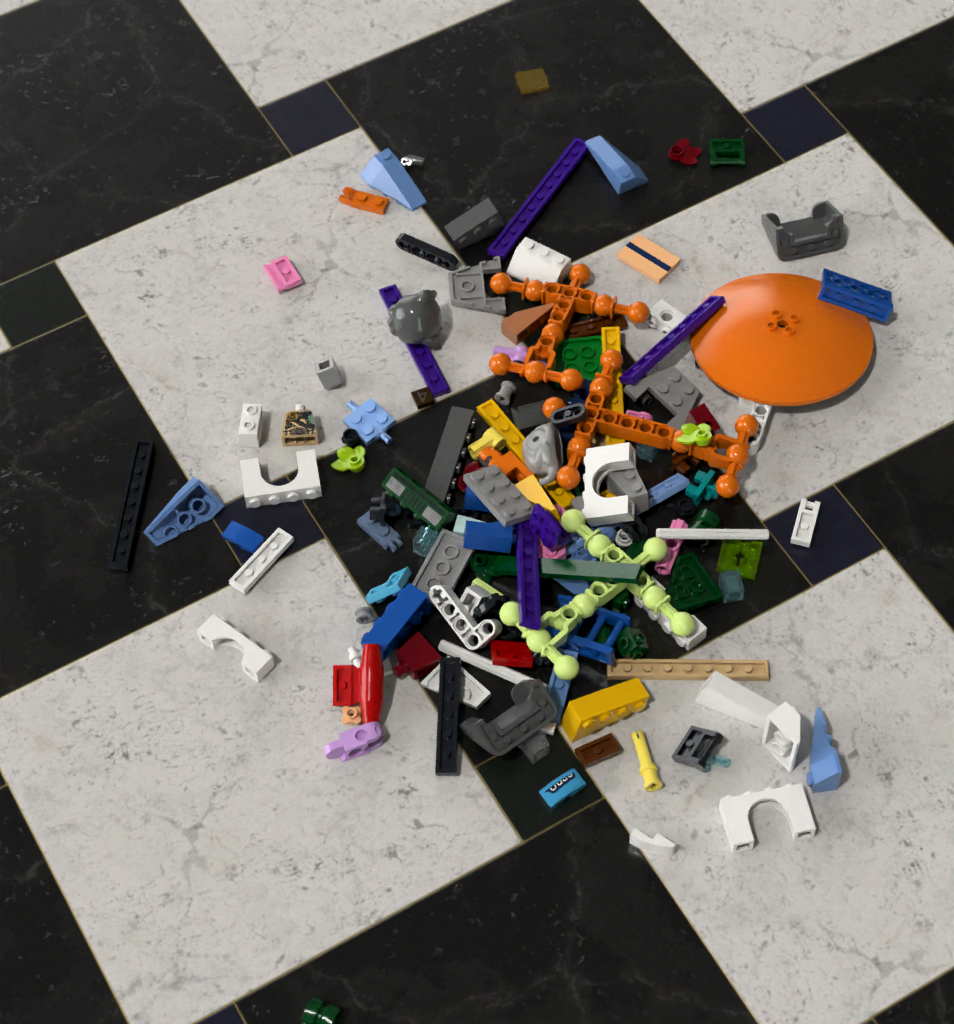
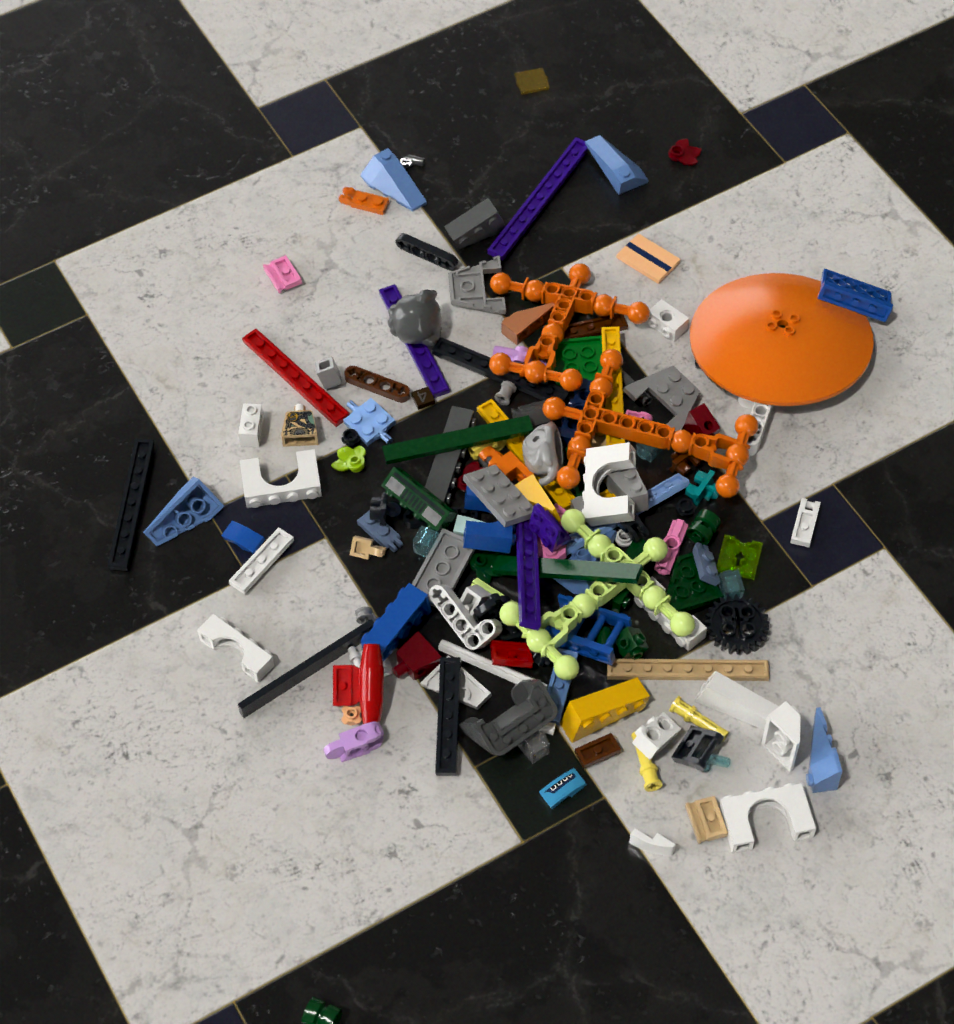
(295, 377): none -> red tile
(303, 670): none -> black tile
(364, 547): none -> tan plate
(377, 383): none -> reddish brown beam
(391, 587): medium azure plate -> none
(457, 439): none -> dark green tile
(480, 364): none -> black plate
(538, 263): white slope -> none
(569, 415): black plate -> none
(655, 735): none -> white brick
(671, 340): dark purple tile -> none
(691, 714): none -> light yellow pin
(695, 434): lime plate -> none
(705, 564): none -> sand blue hinge
(706, 819): none -> tan plate
(726, 147): dark green plate -> none
(739, 534): white axle -> none
(755, 624): none -> black gear
(808, 235): dark grey windscreen -> none

